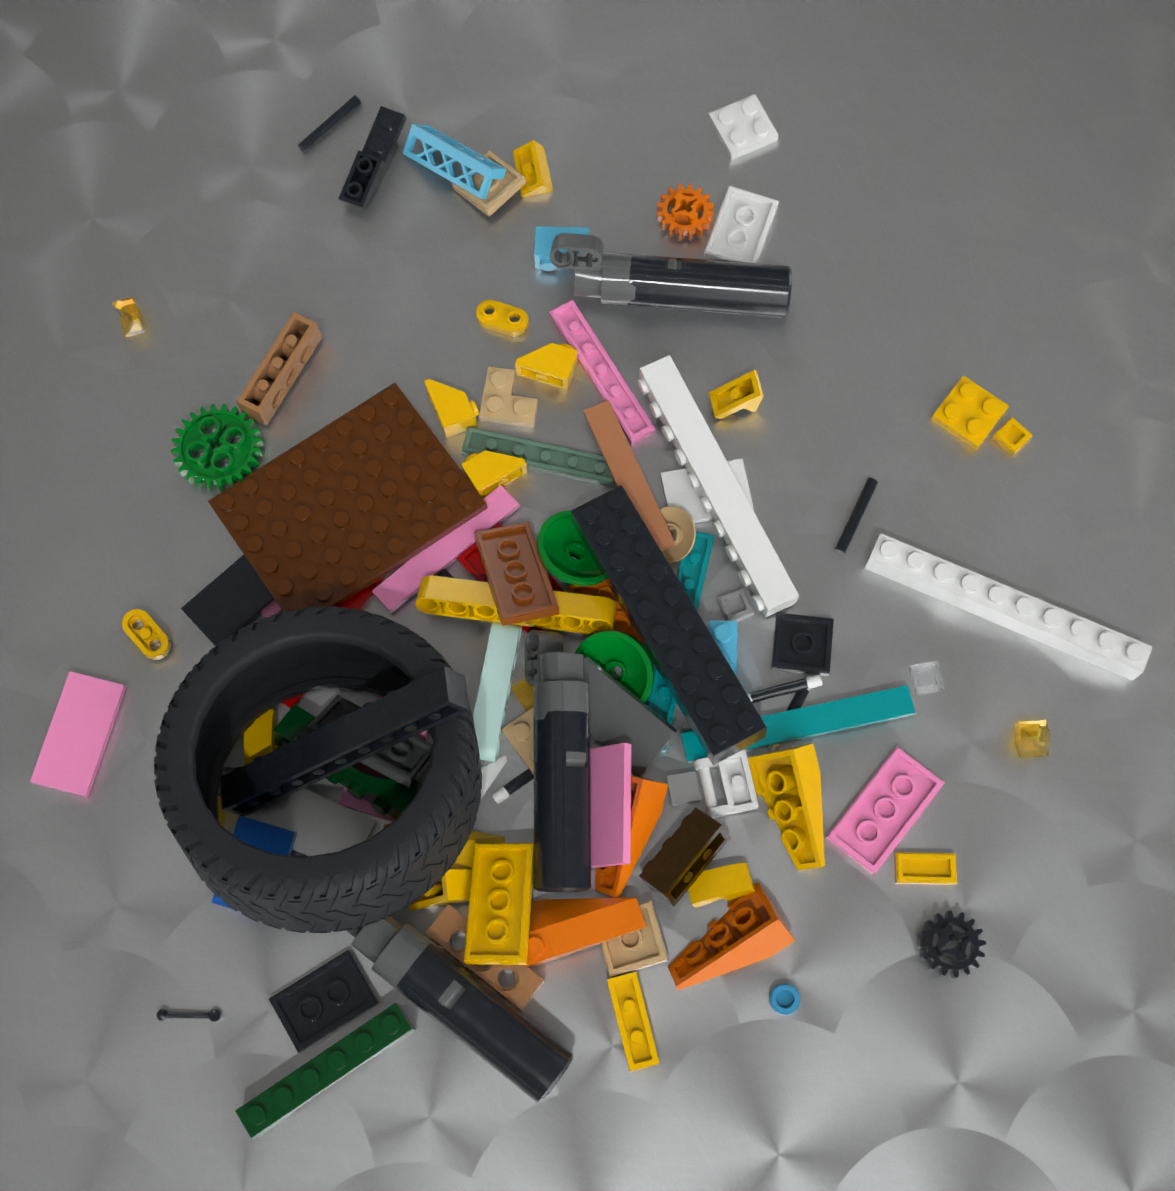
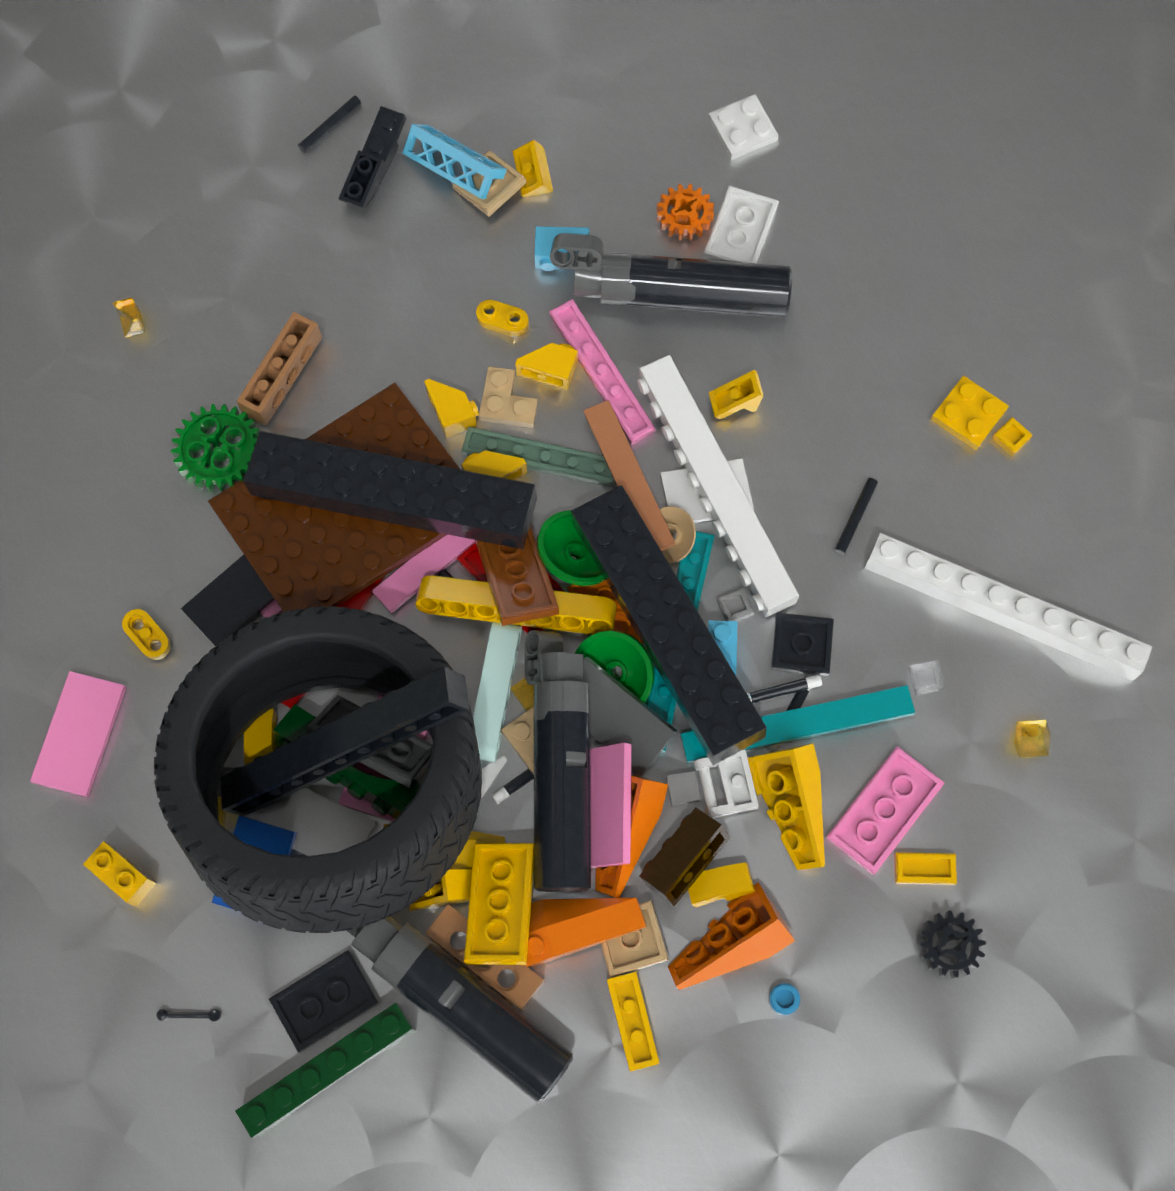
(119, 874): none -> yellow brick
(391, 489): none -> black brick

